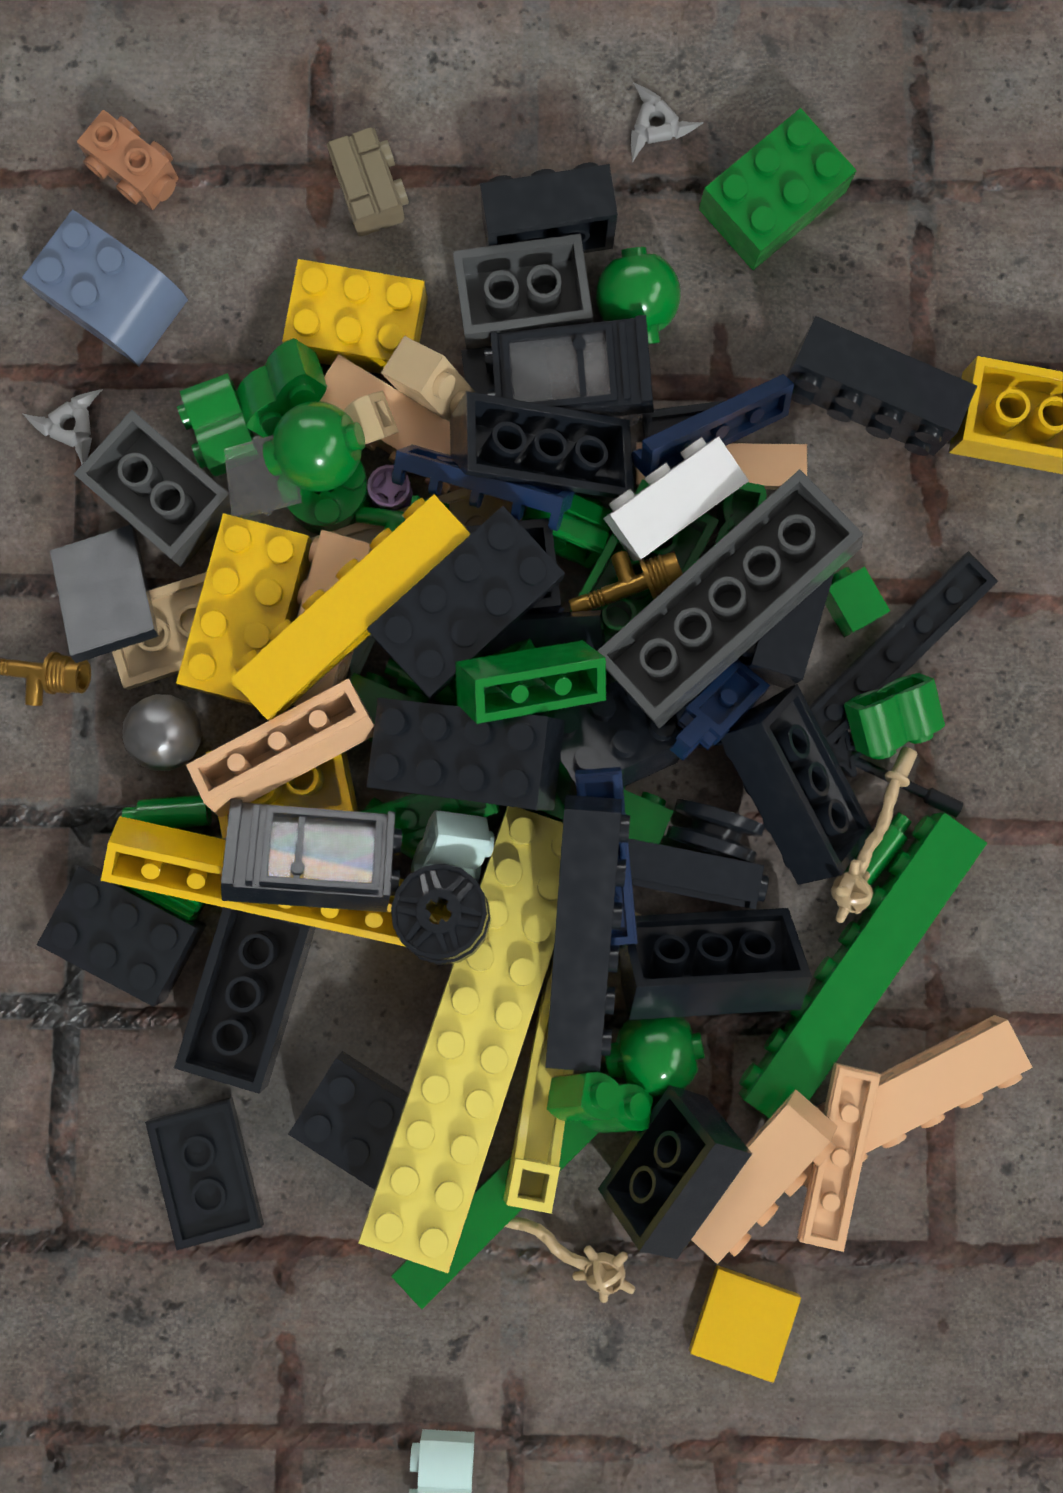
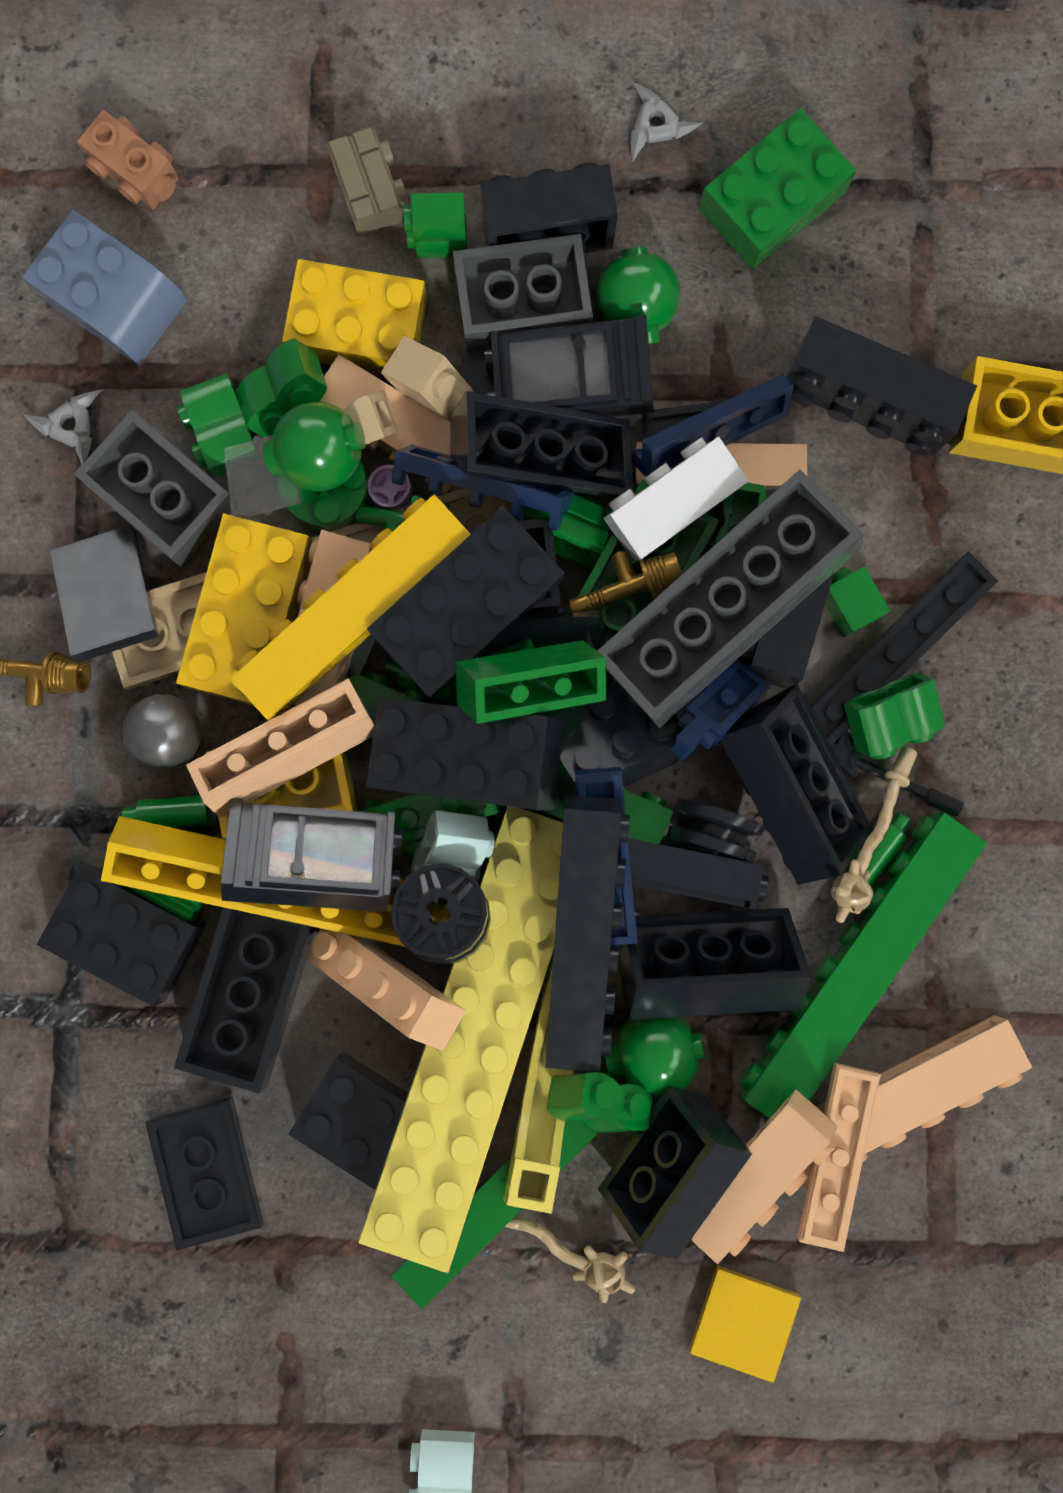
(386, 987): none -> light nougat brick
(436, 224): none -> green brick

